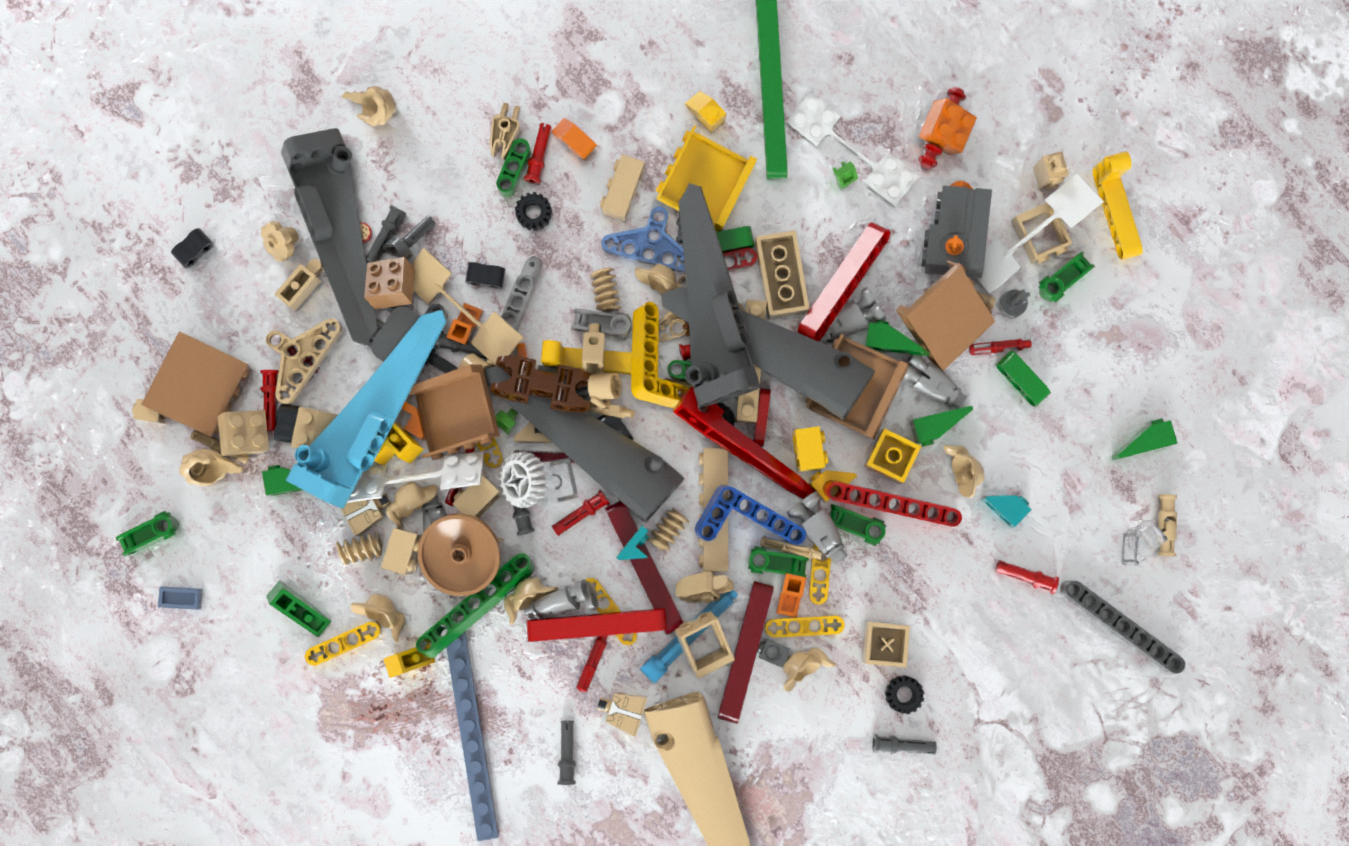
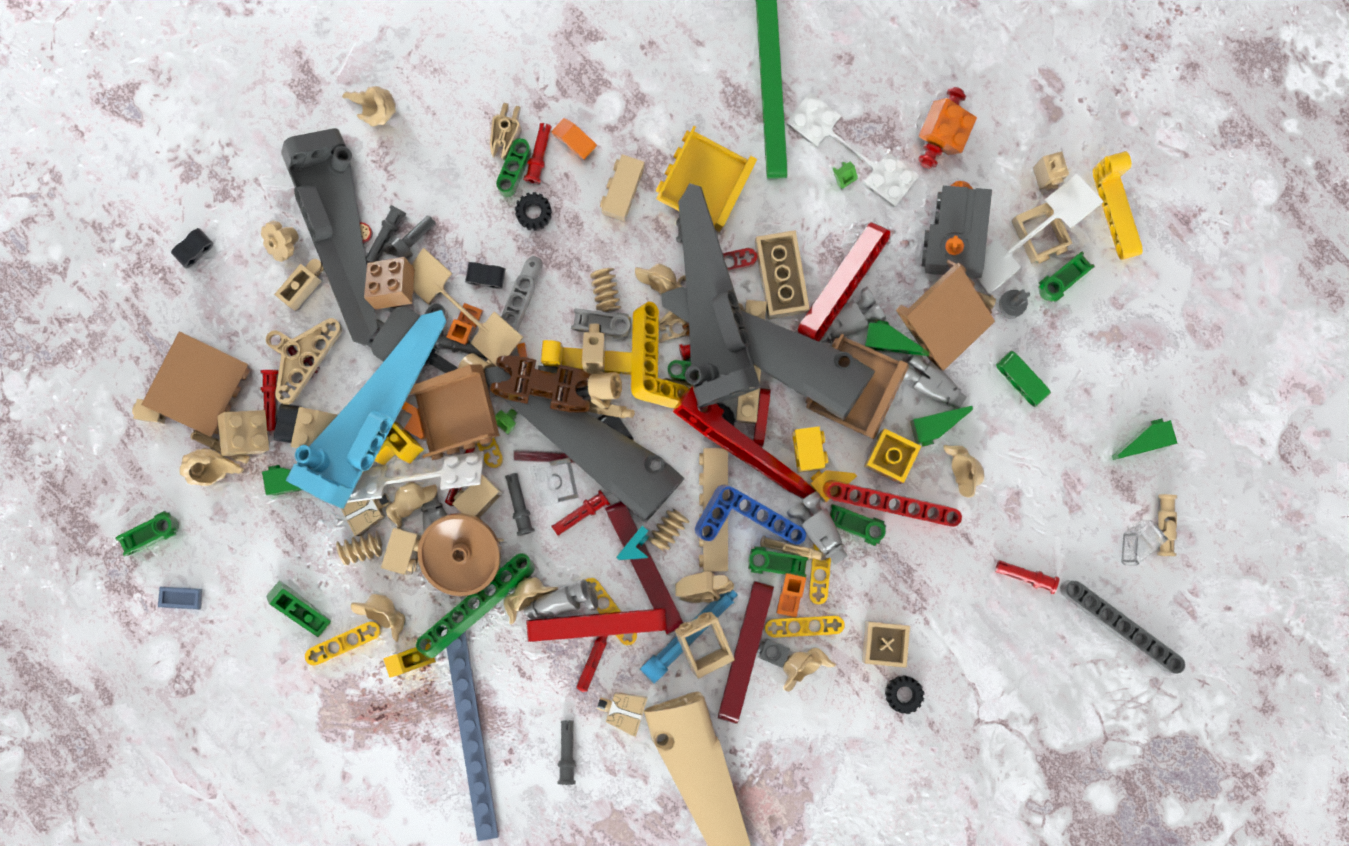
(523, 479): white gear -> none
(530, 435): tan slope -> none
(641, 241): medium blue beam -> none
(706, 111): yellow slope -> none
(736, 239): green beam -> none
(894, 745): dark grey pin -> none
(999, 346): red piece -> none
(1009, 508): teal slope -> none

